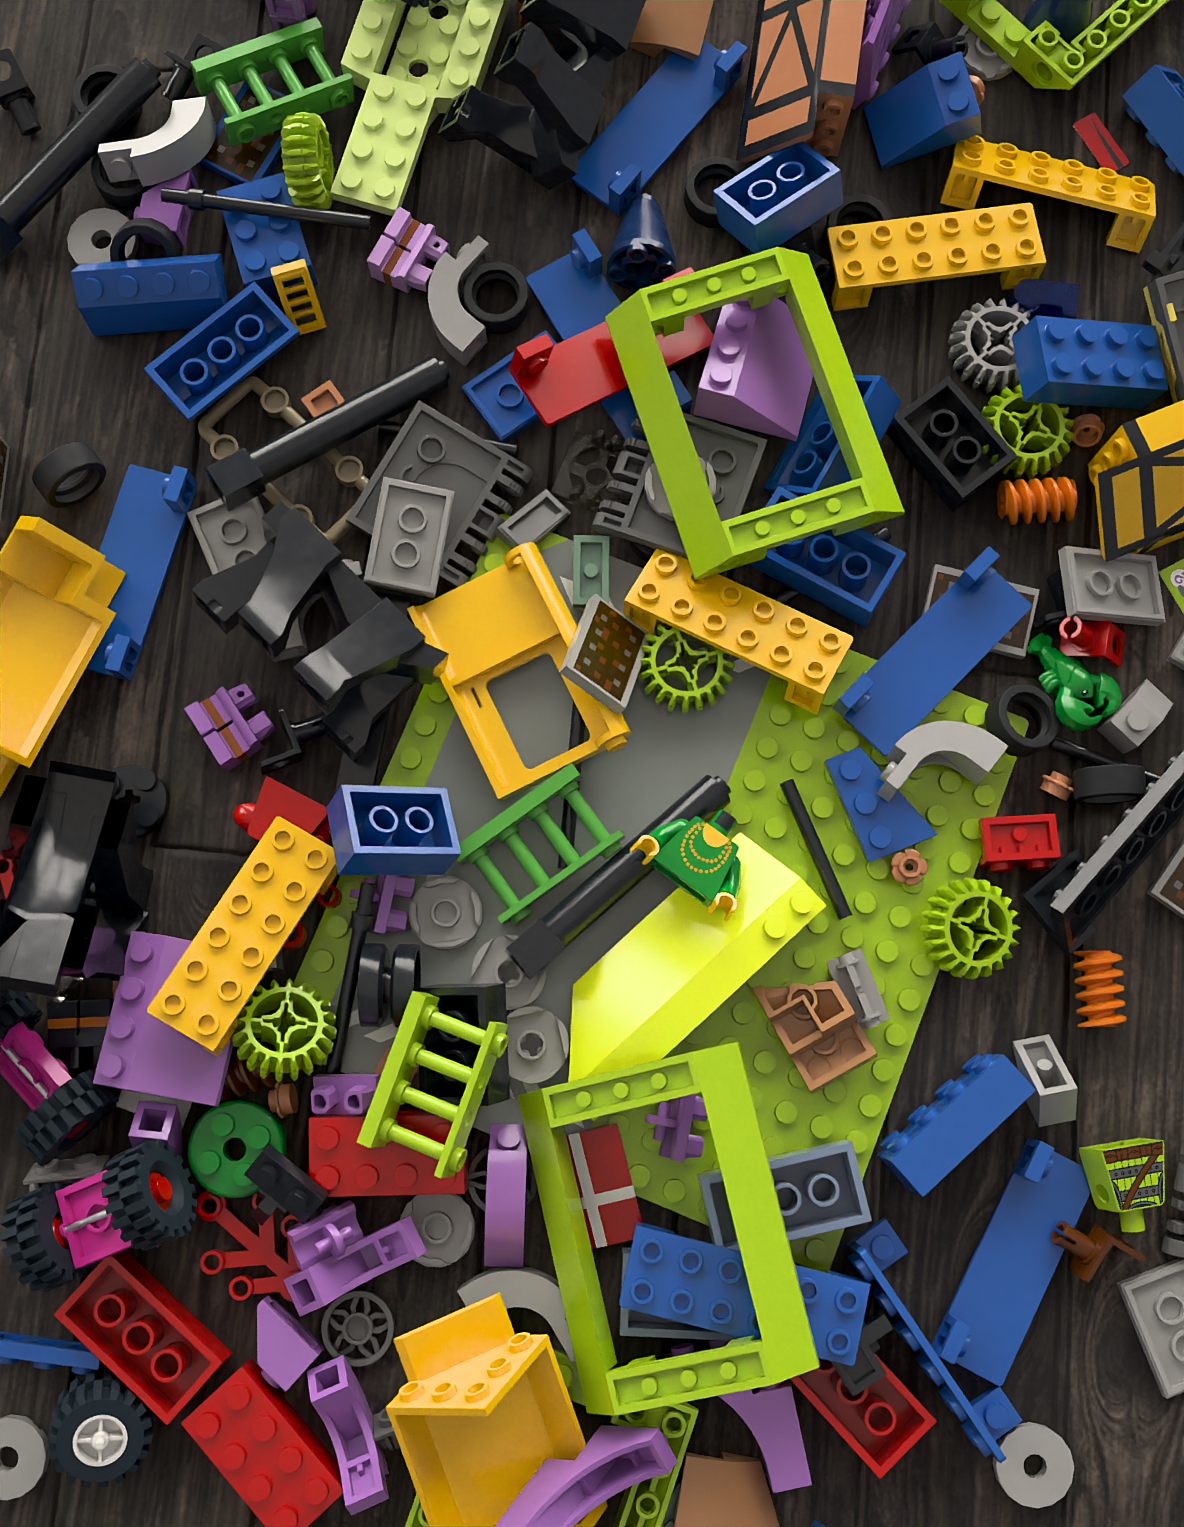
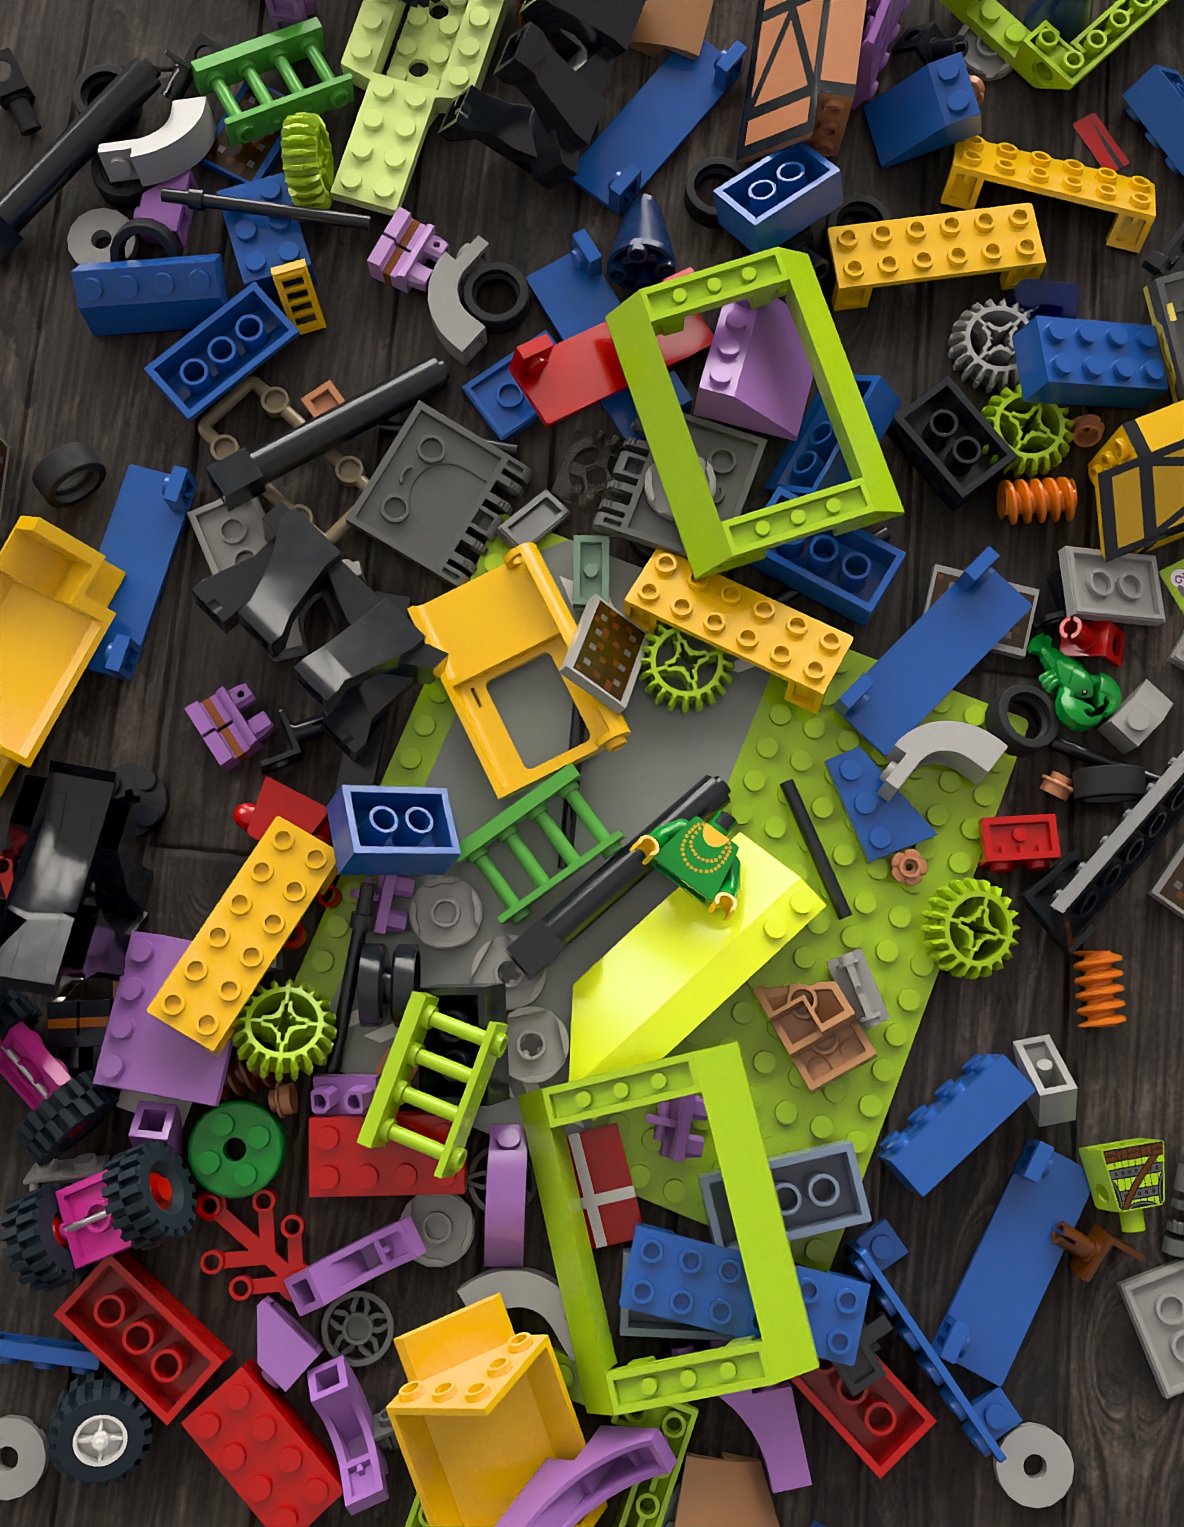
(283, 1187): black hinge -> none
(325, 1235): medium lavender hips -> none
(408, 537): light grey tile -> none

